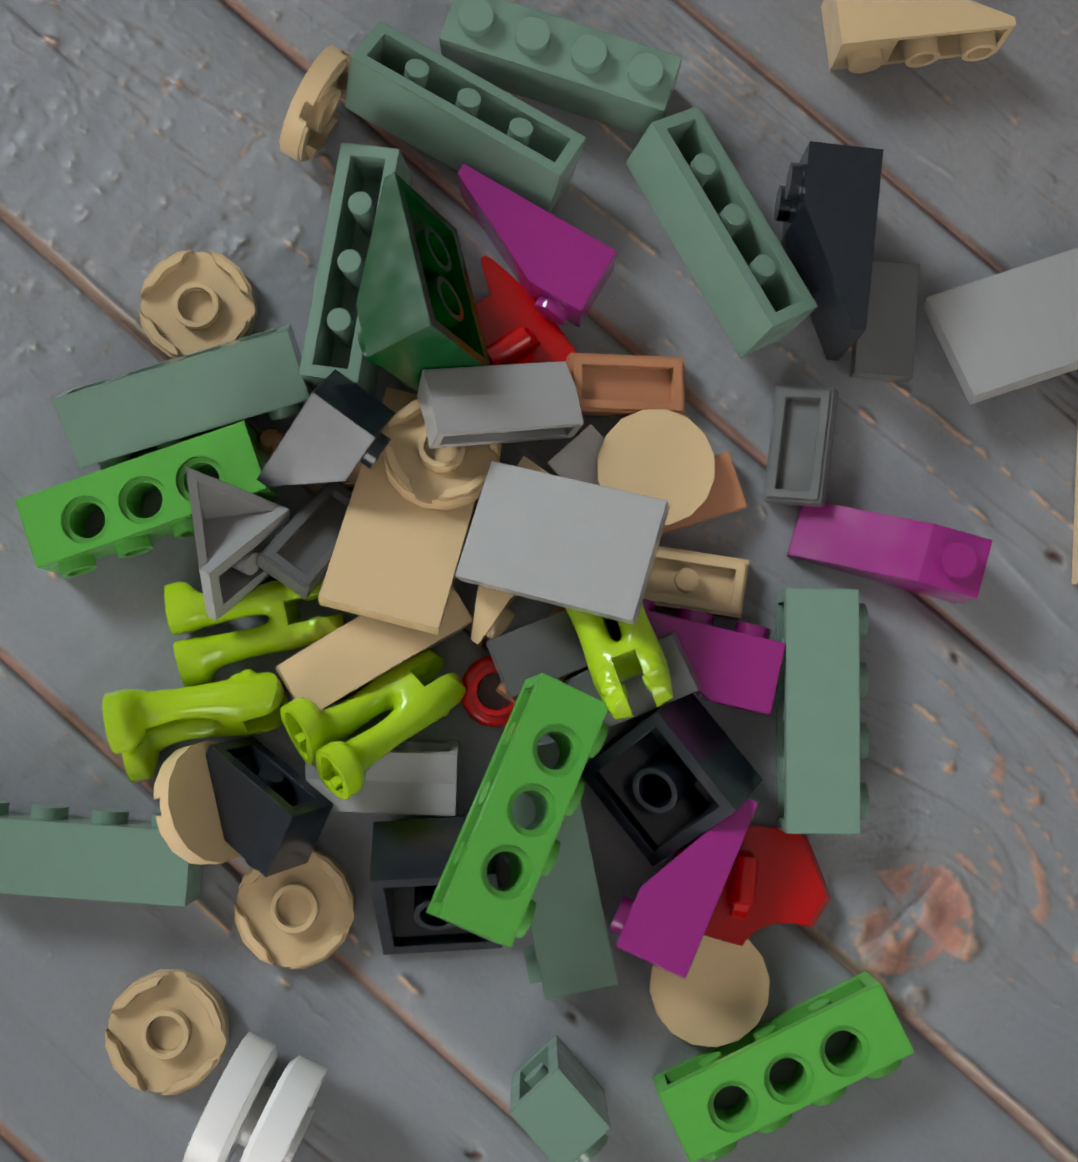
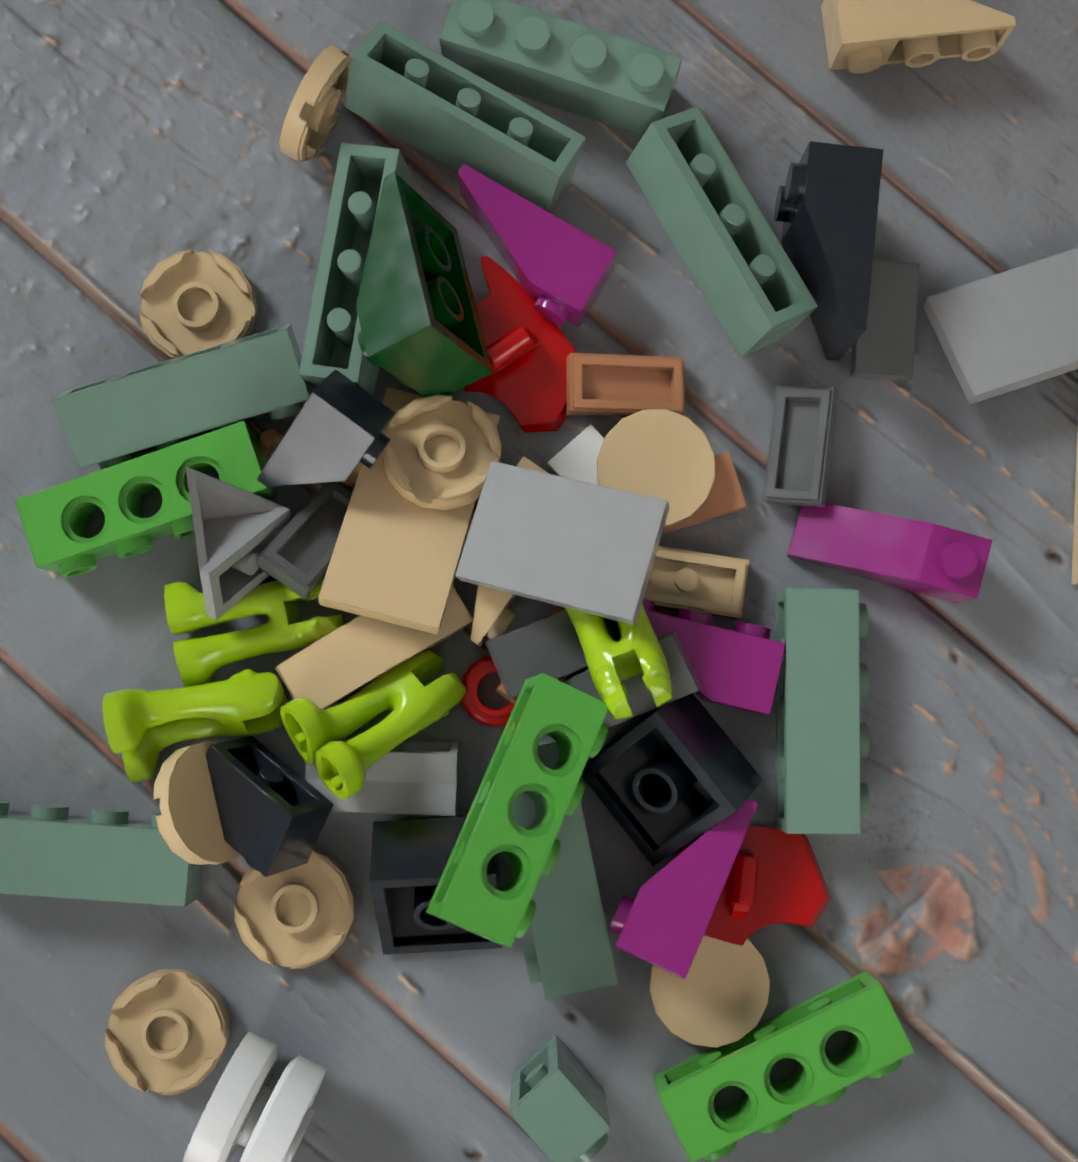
(499, 404): light grey piece -> none

